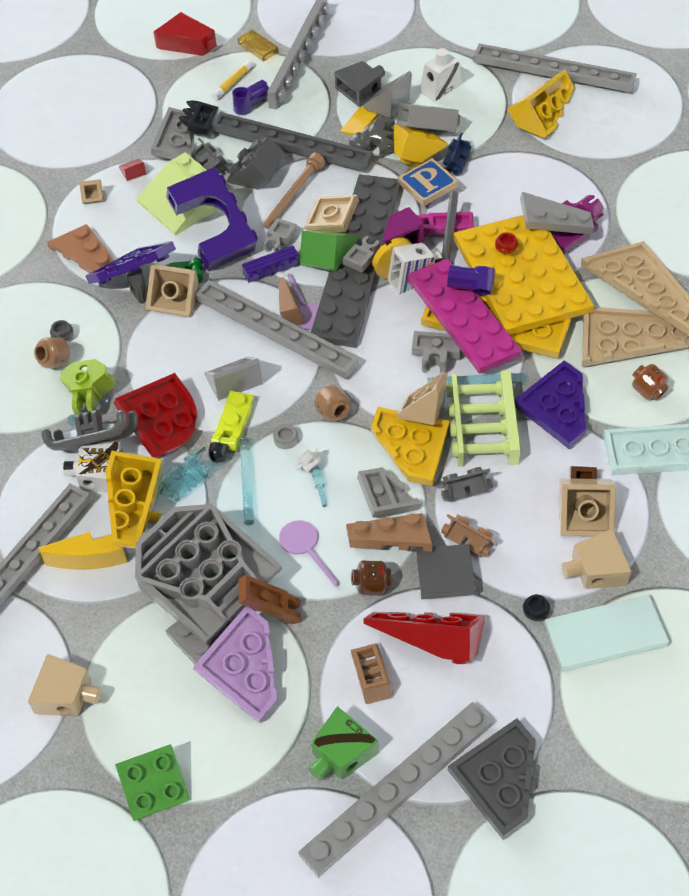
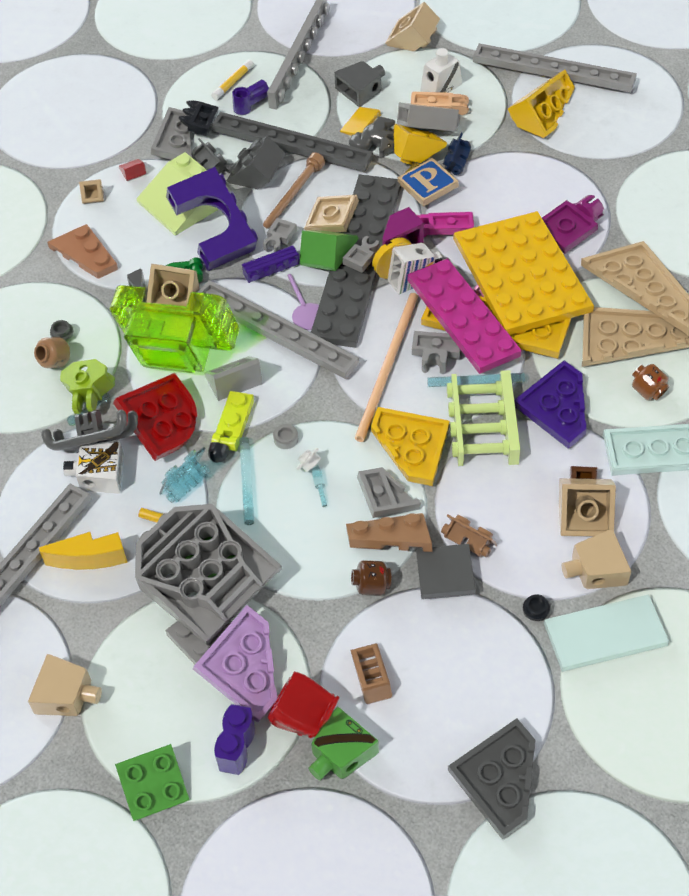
(131, 262): dark purple plate -> none
(132, 493): yellow wedge -> none
(171, 334): none -> clear neon green piece
(185, 36): red slope -> none
(234, 739): none -> dark purple brick
(257, 45): clear yellow tile -> none
(269, 599): dark orange hinge -> none
(287, 304): medium nougat slope -> none
(300, 538): lavender piece -> none
(302, 706): none -> red piece
(332, 403): medium nougat head -> none
(386, 368): none -> light nougat piece
(388, 97): light grey slope -> none
(394, 789): light grey plate -> none
(414, 29): none -> tan slope
(425, 402): tan slope -> none
(441, 99): none -> light nougat hinge
(445, 637): red wedge -> none
(450, 223): dark grey bar -> none
(455, 485): dark grey hinge -> none
(477, 279): dark purple piece -> none
(506, 243): red plate -> none
(554, 216): light grey wing -> none

